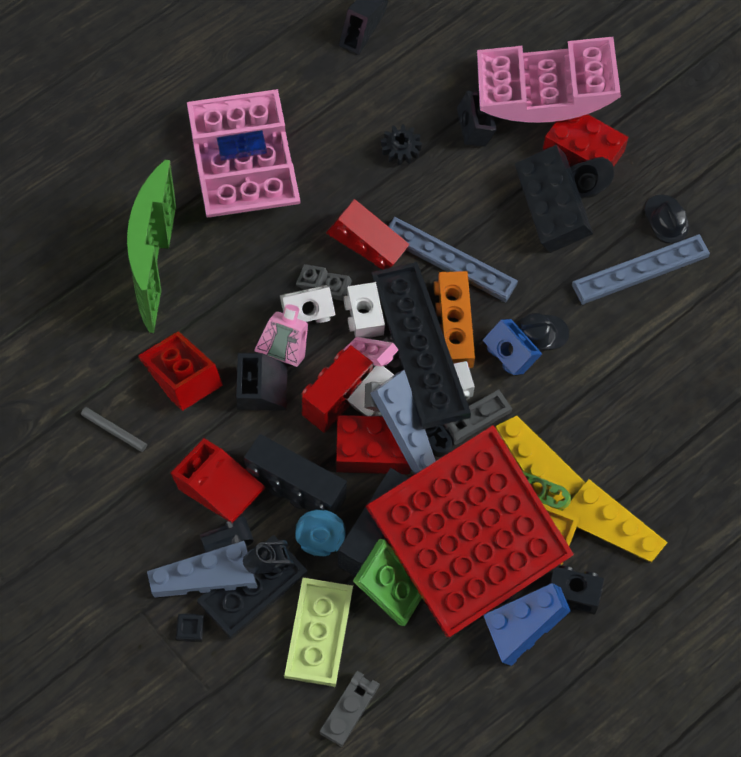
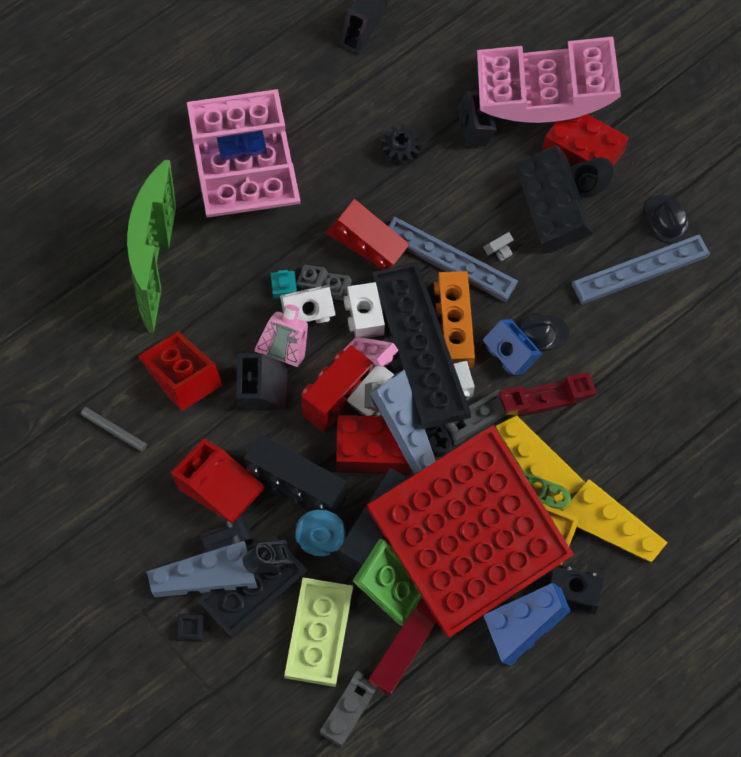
(283, 283): none -> teal tile
(403, 649): none -> dark red tile
(500, 246): none -> light grey tile
(547, 397): none -> dark red slope

